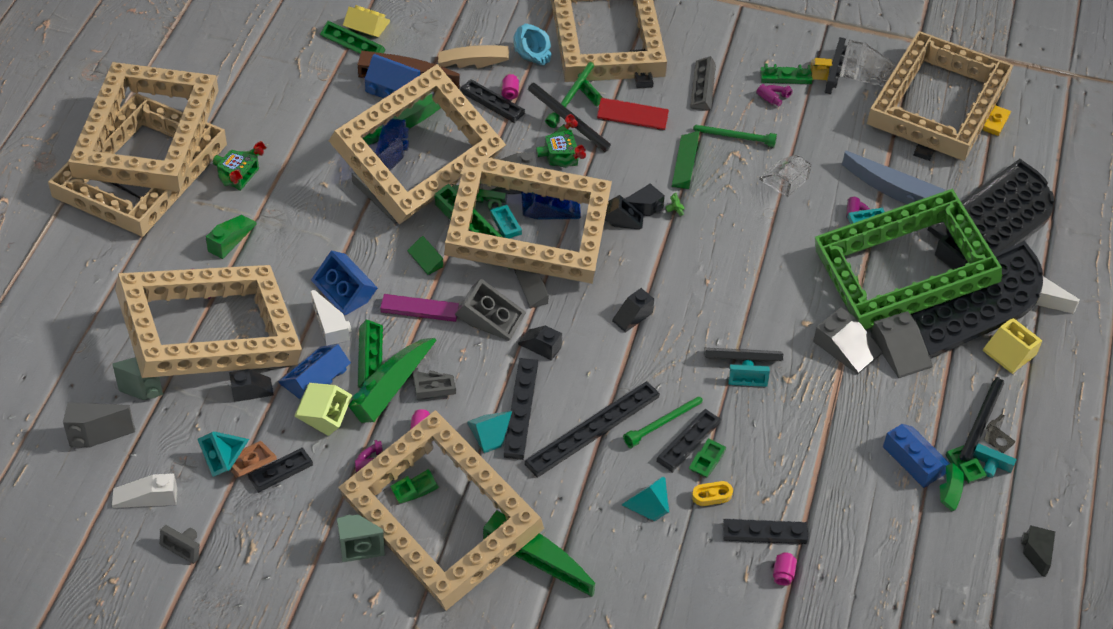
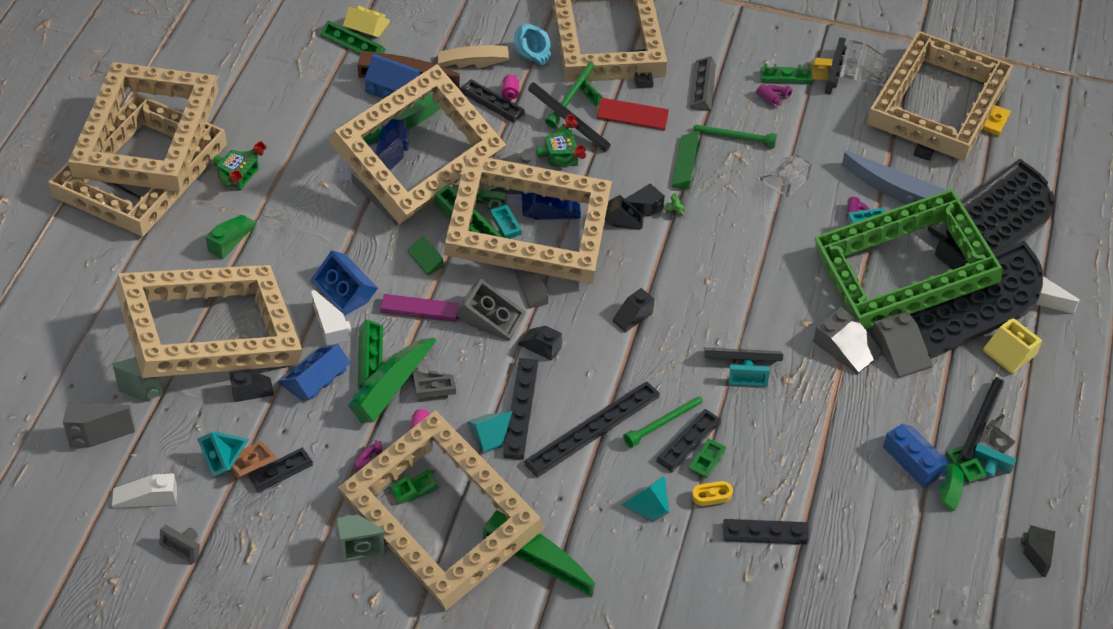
(323, 407): yellowish green slope -> none
(784, 569): dark pink brick -> none

